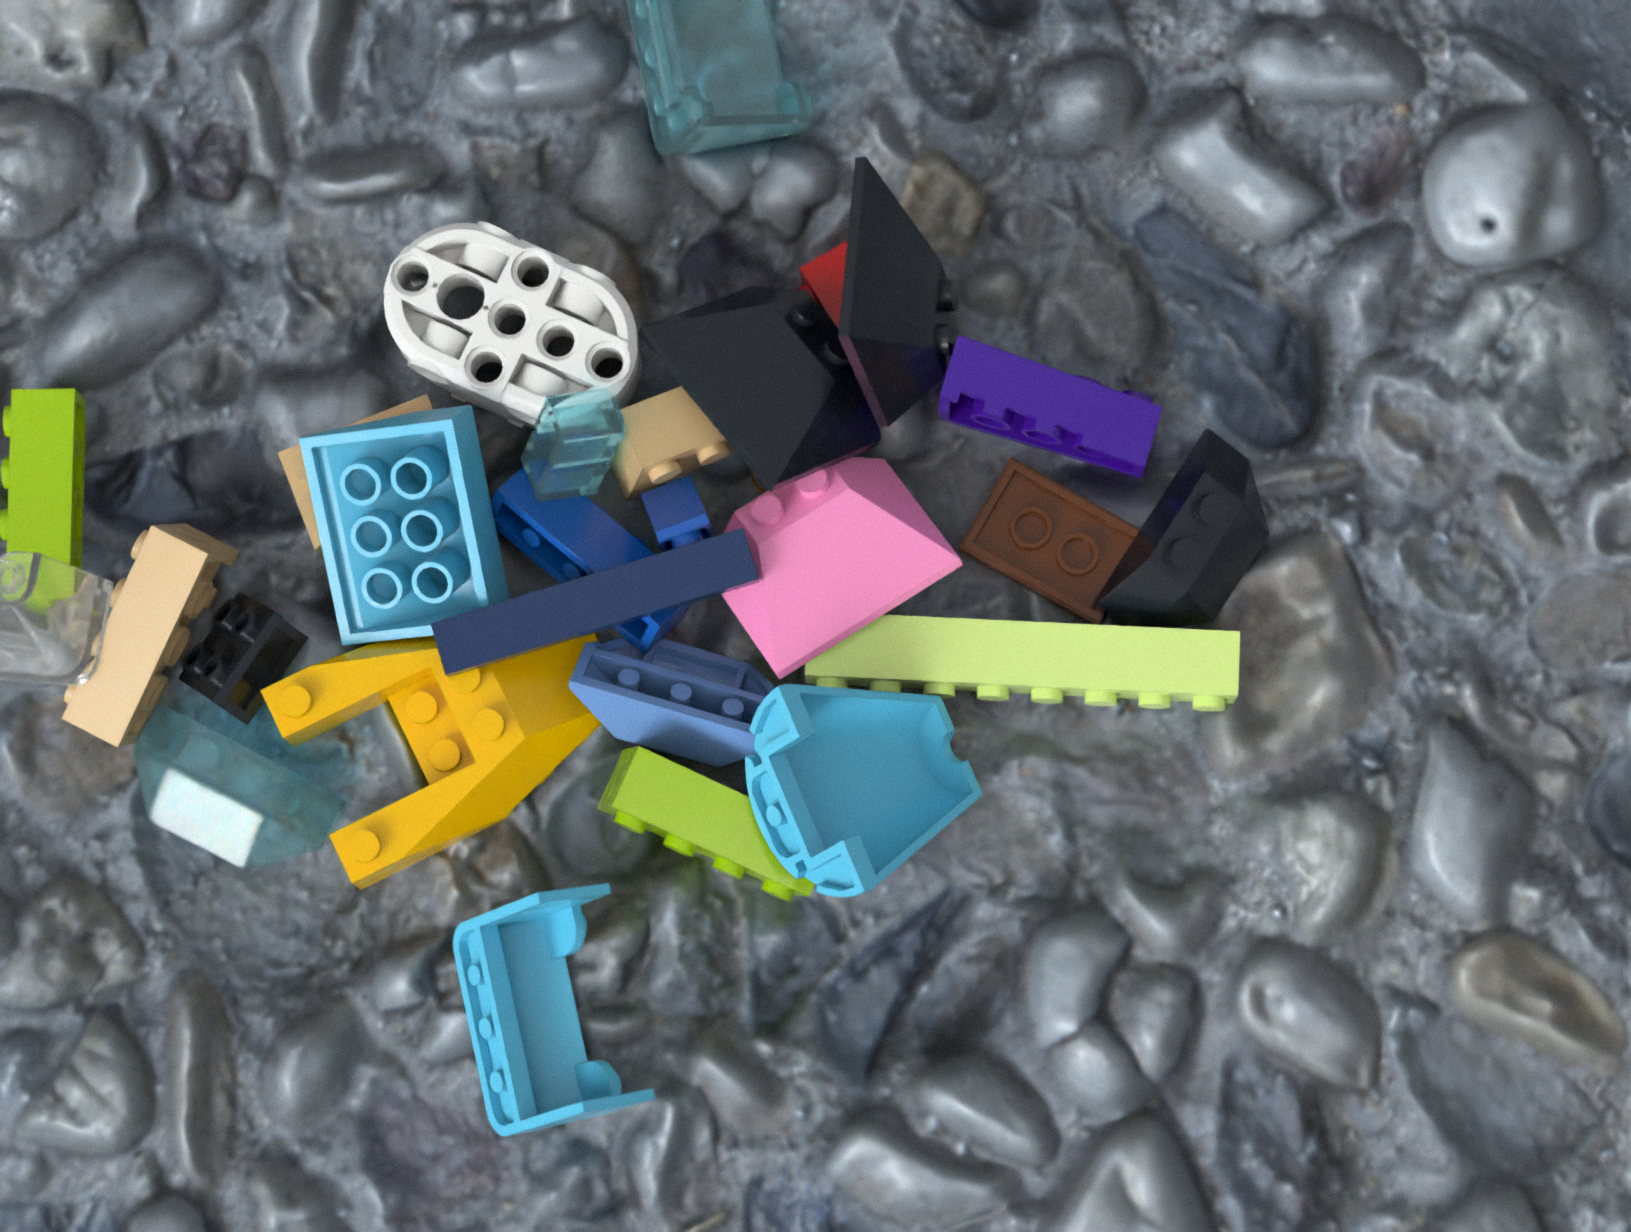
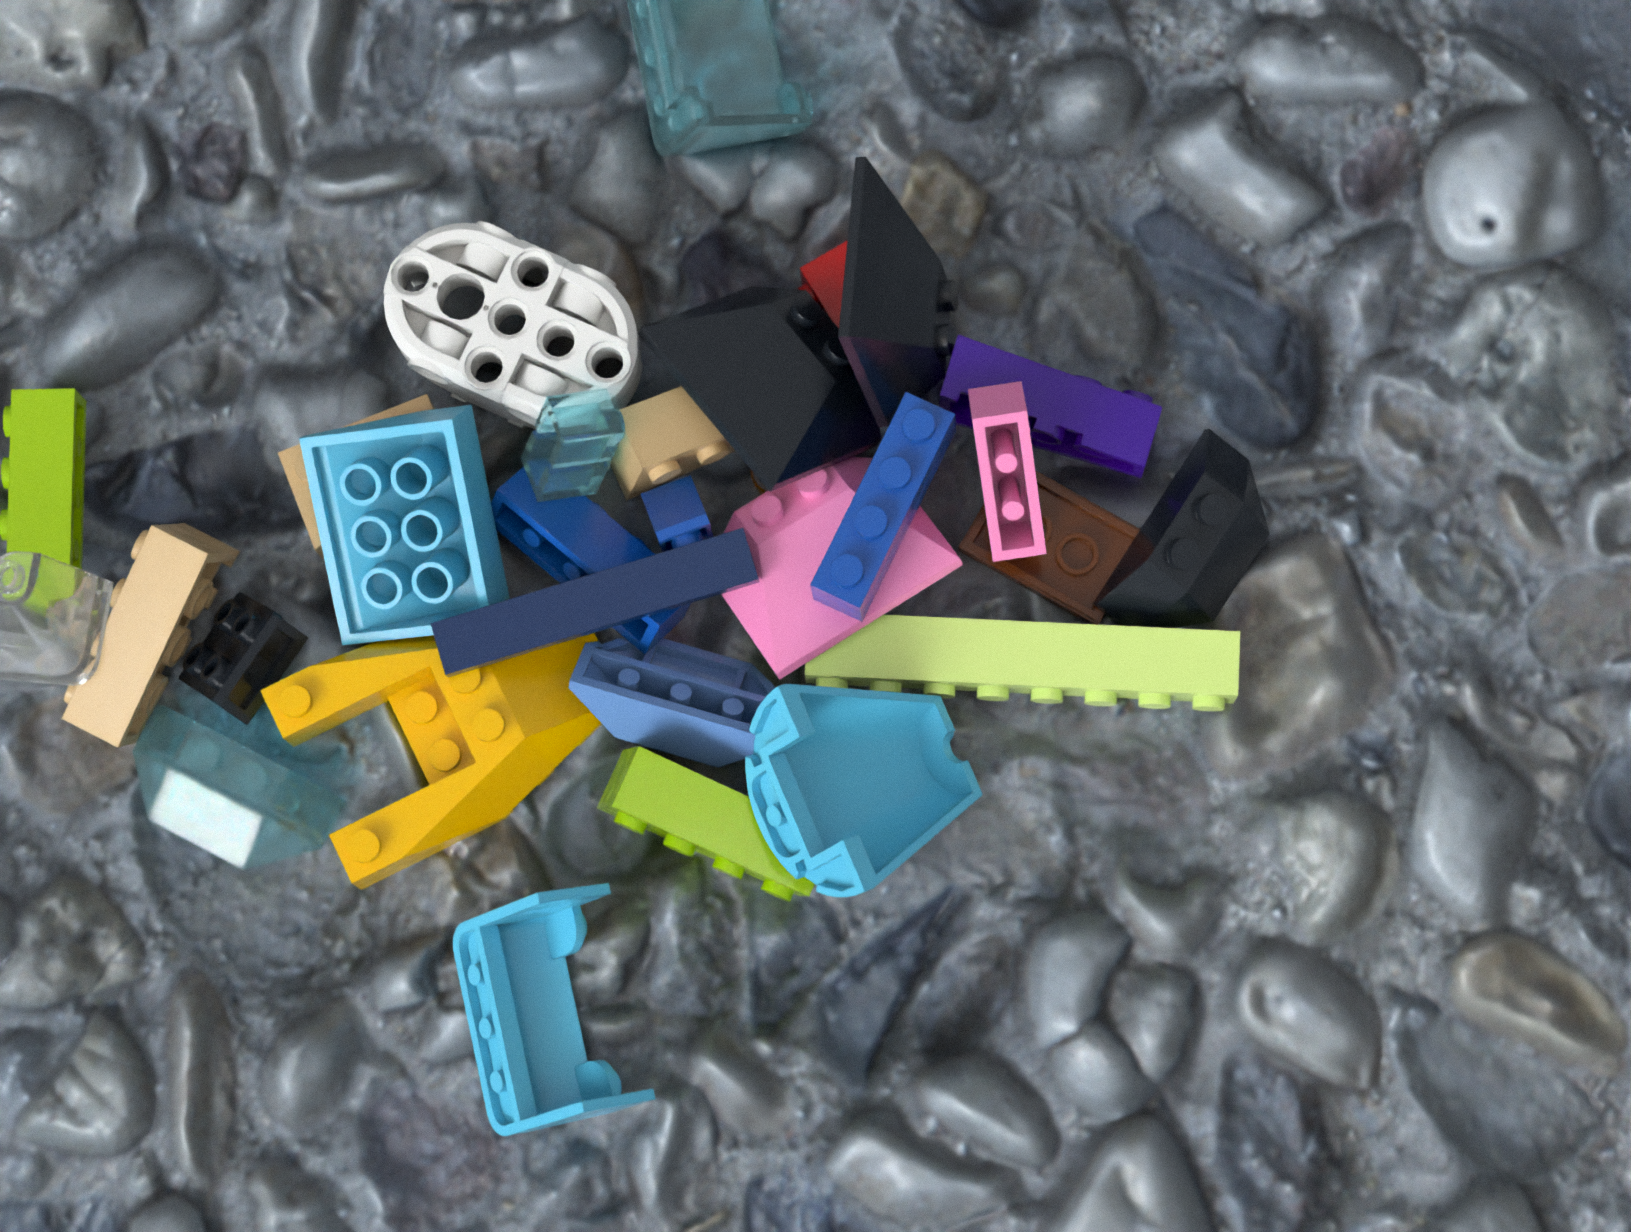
(883, 506): none -> blue brick
(1007, 471): none -> bright pink brick

